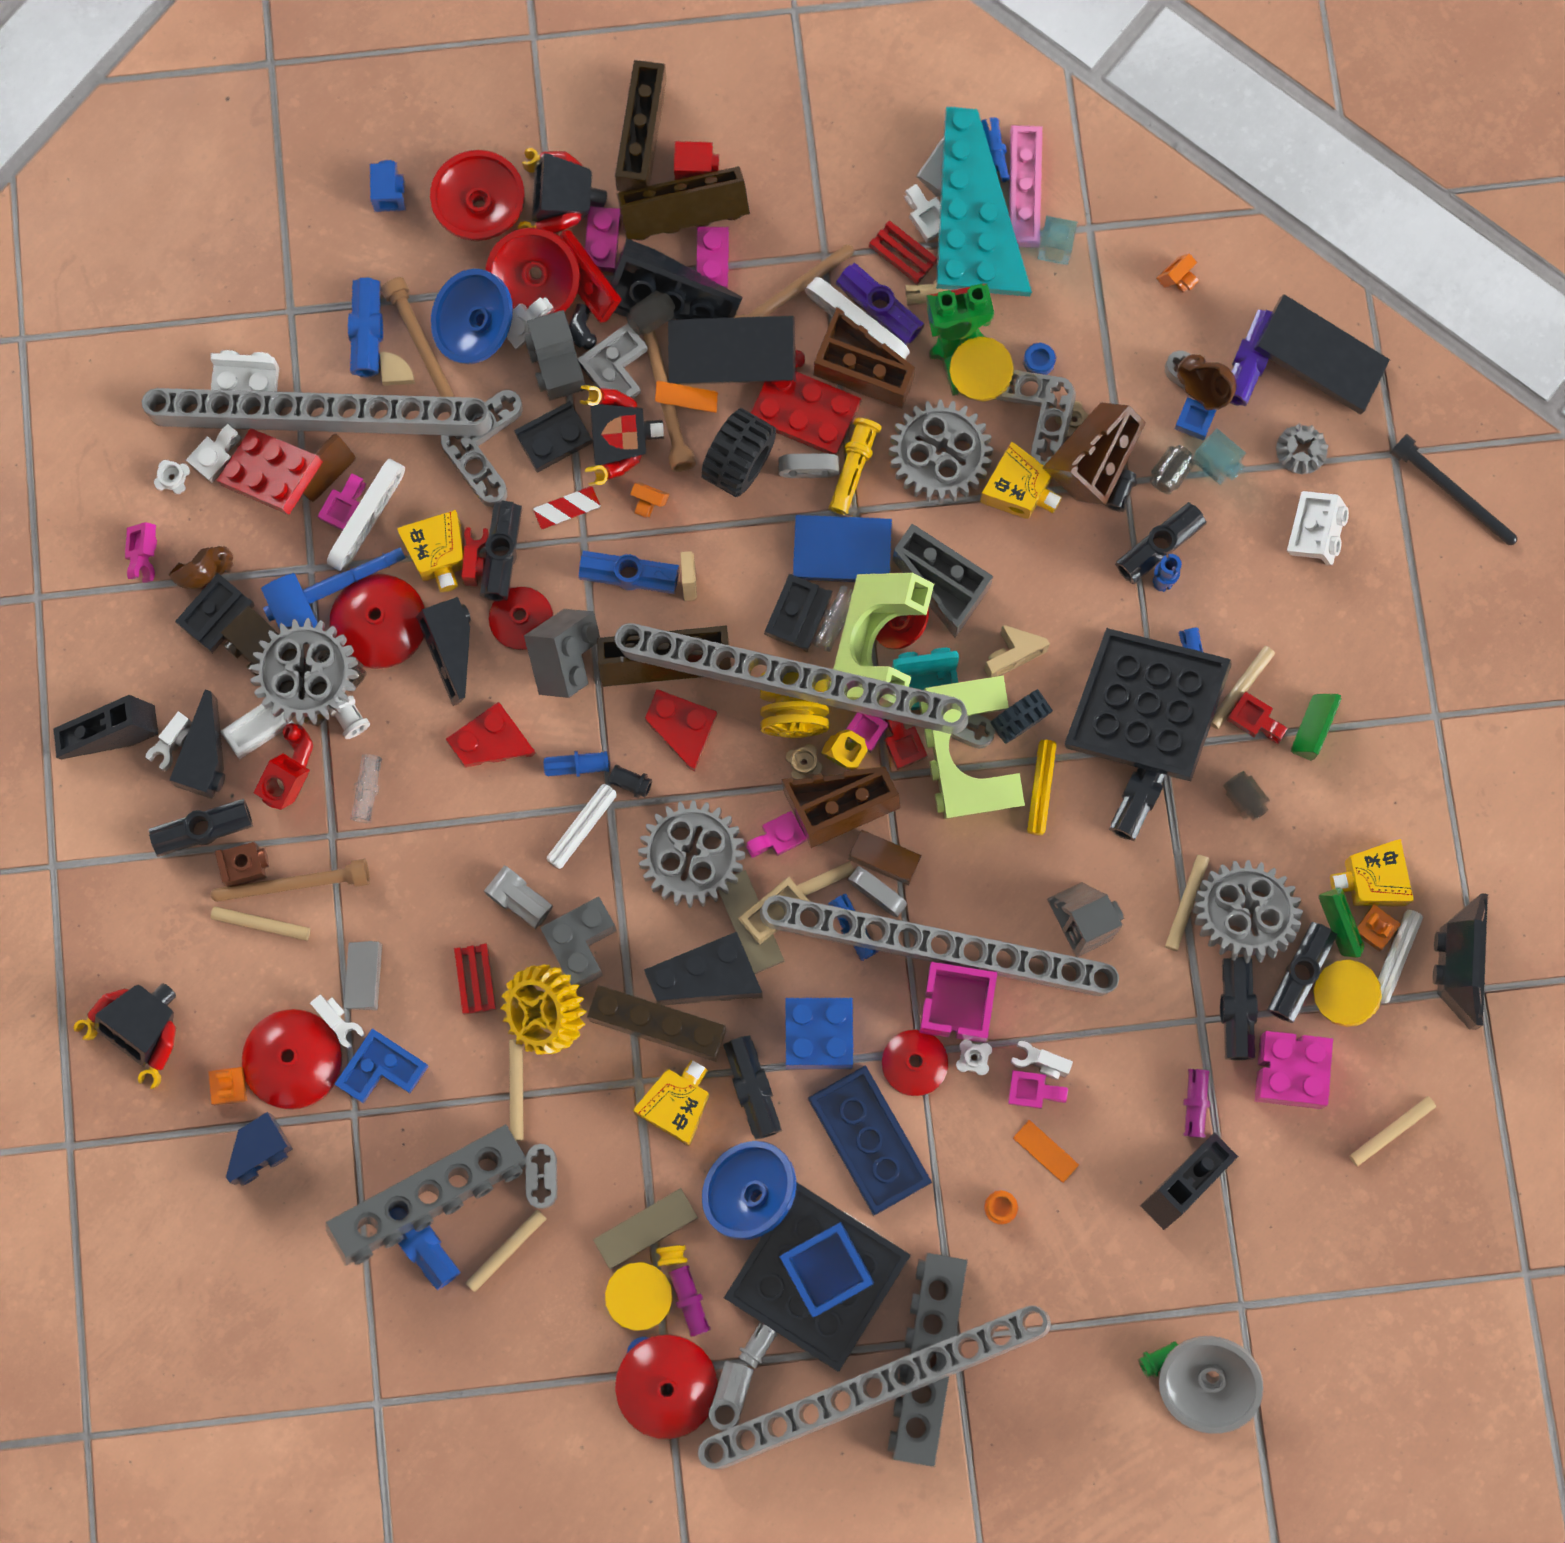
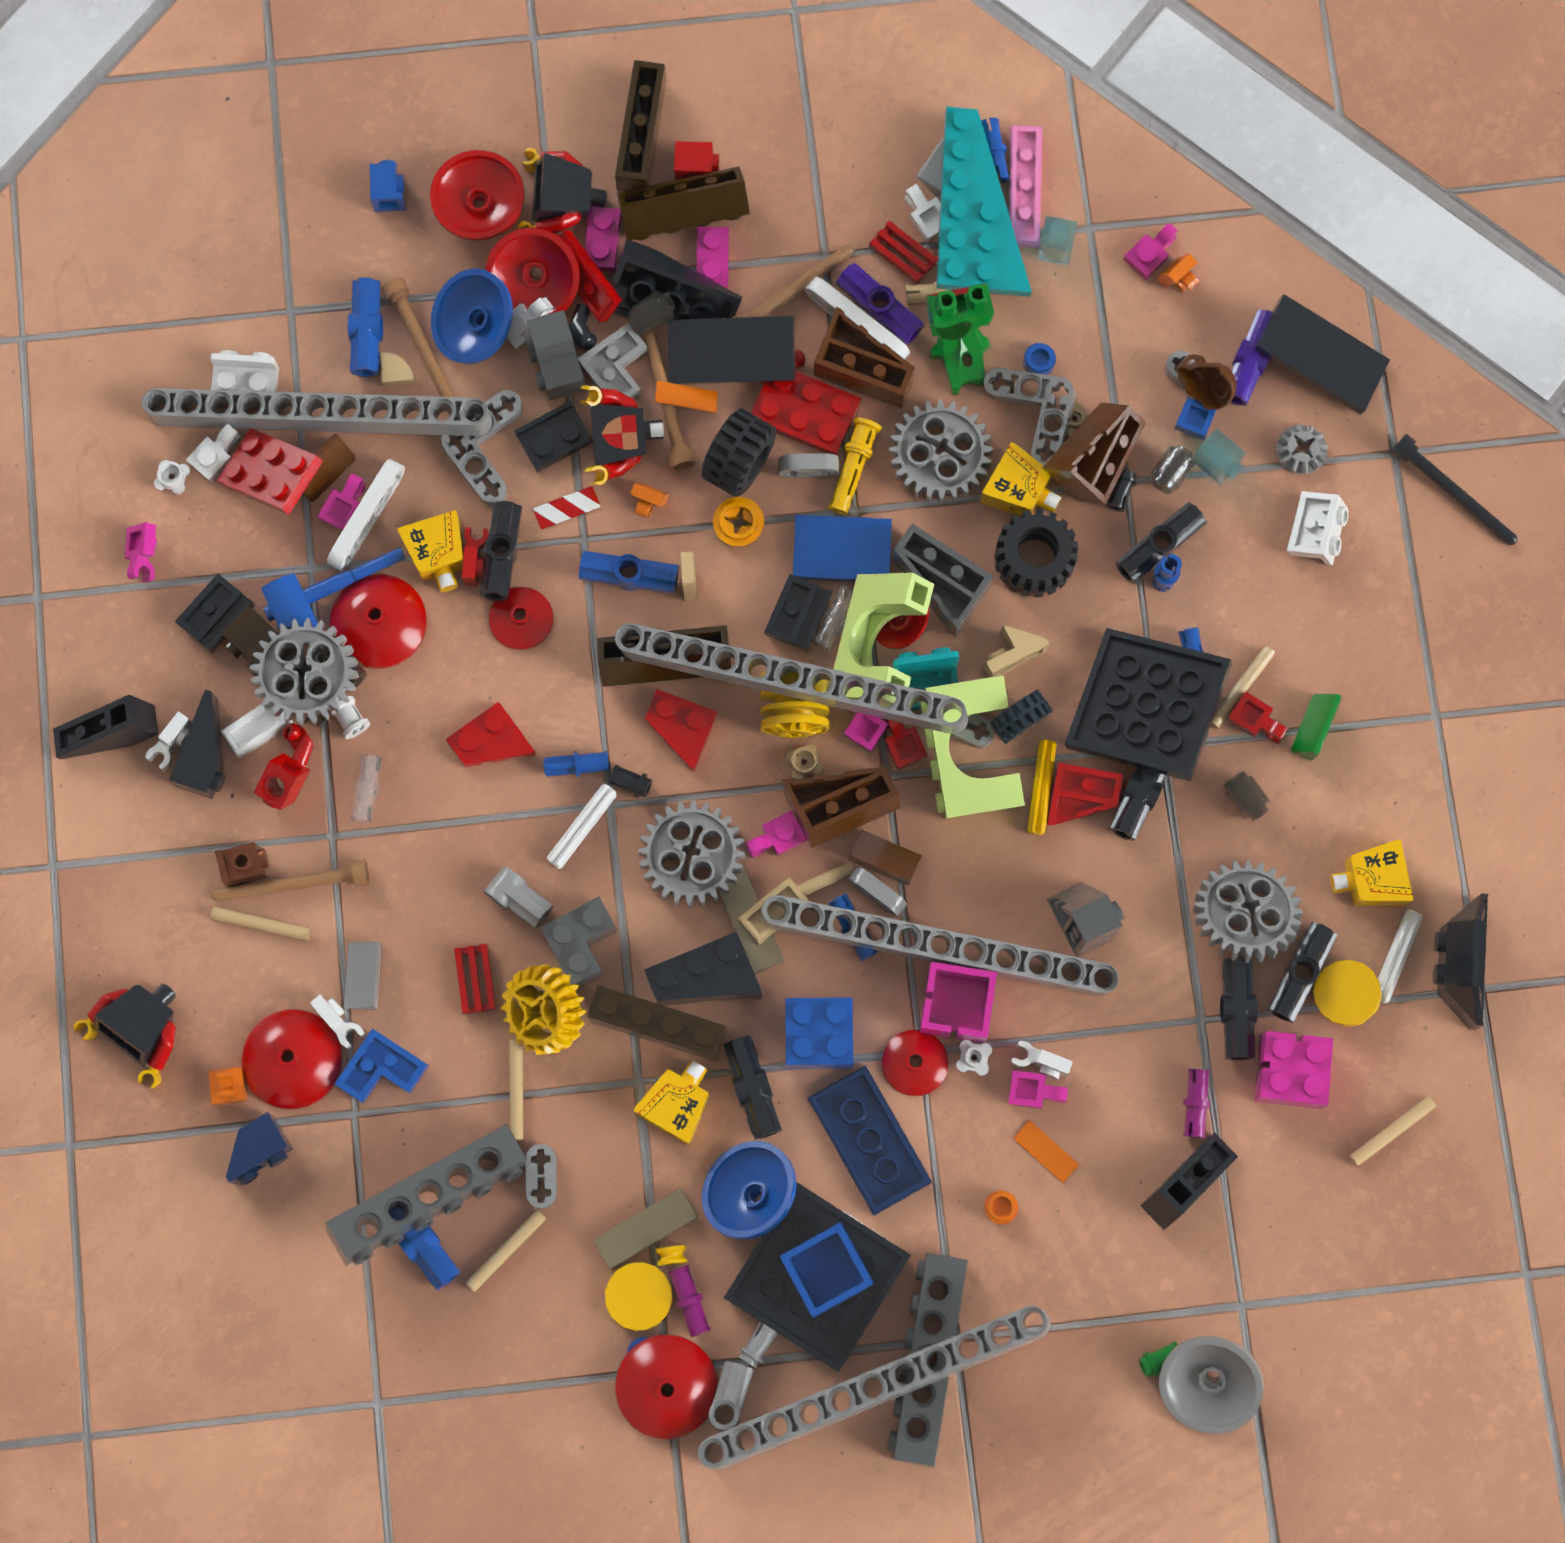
(180, 833): black piece -> none
(202, 567): reddish brown hair -> none
(447, 636): black slope -> none
(557, 650): dark grey brick -> none
(730, 510): none -> light orange gear
(845, 749): yellow rock -> none
(981, 369): yellow tile -> none
(1036, 528): none -> black tyre
(1082, 792): none -> red wing
(1149, 254): none -> dark pink plate
(1187, 902): tan bar -> none
(1342, 922): green slope -> none
(1377, 927): orange tile -> none

